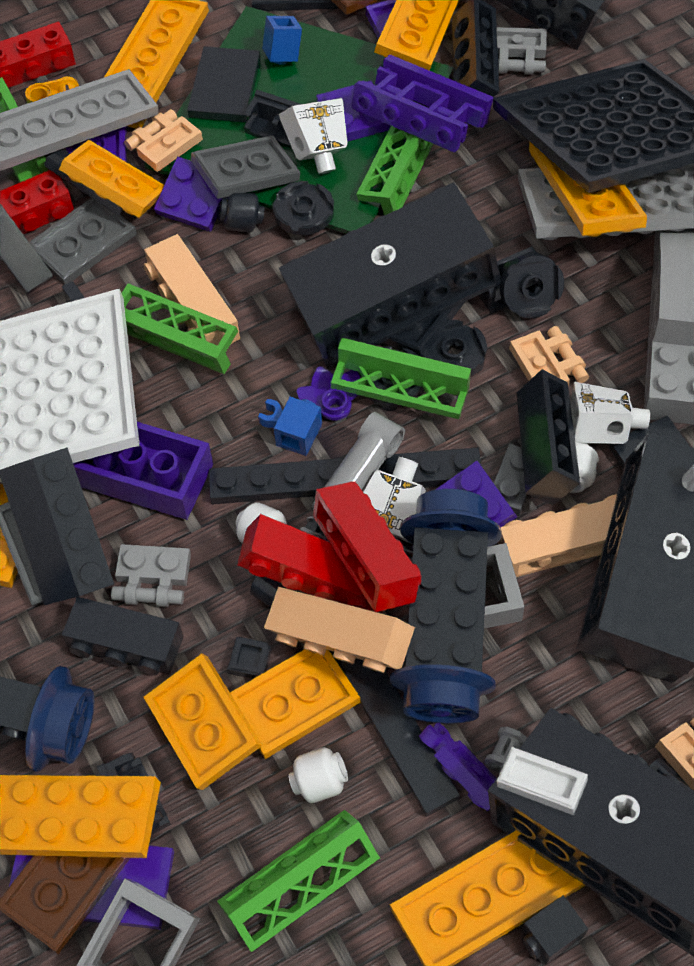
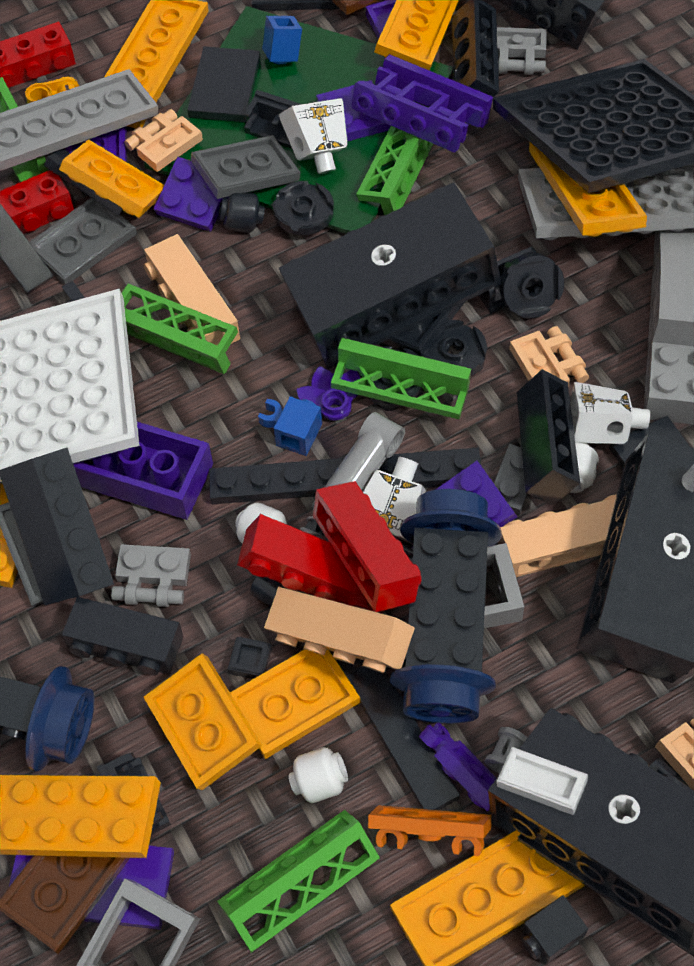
(430, 826): none -> orange plate

